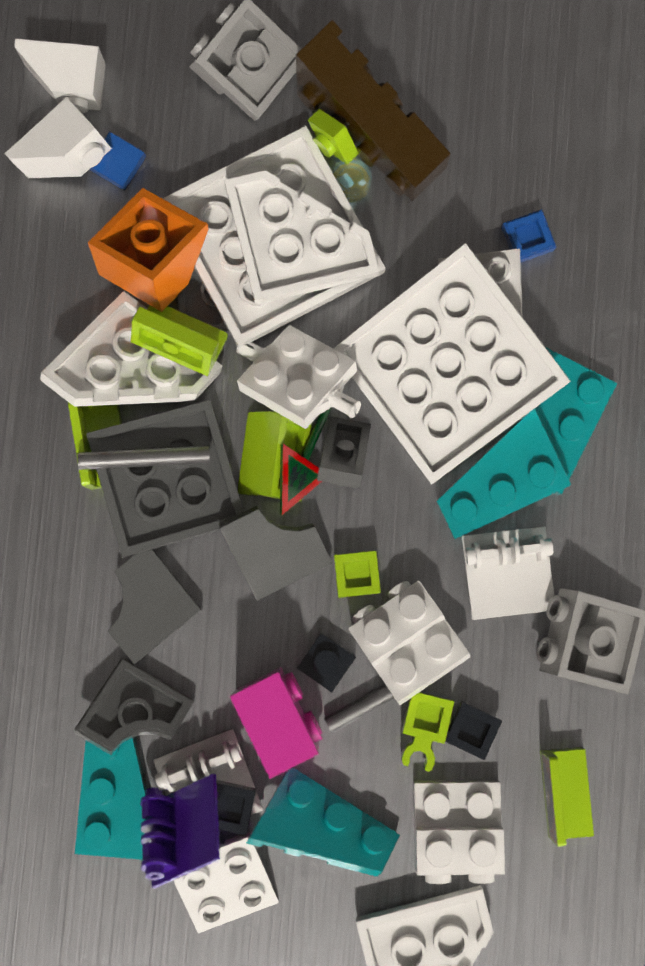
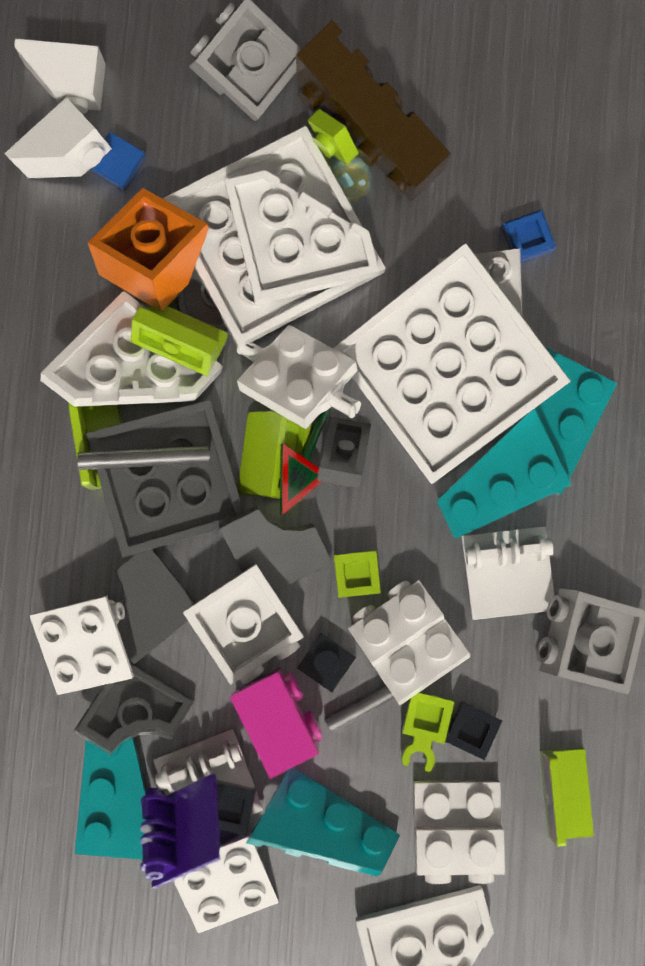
(83, 644): none -> white hinge
(244, 625): none -> white plate

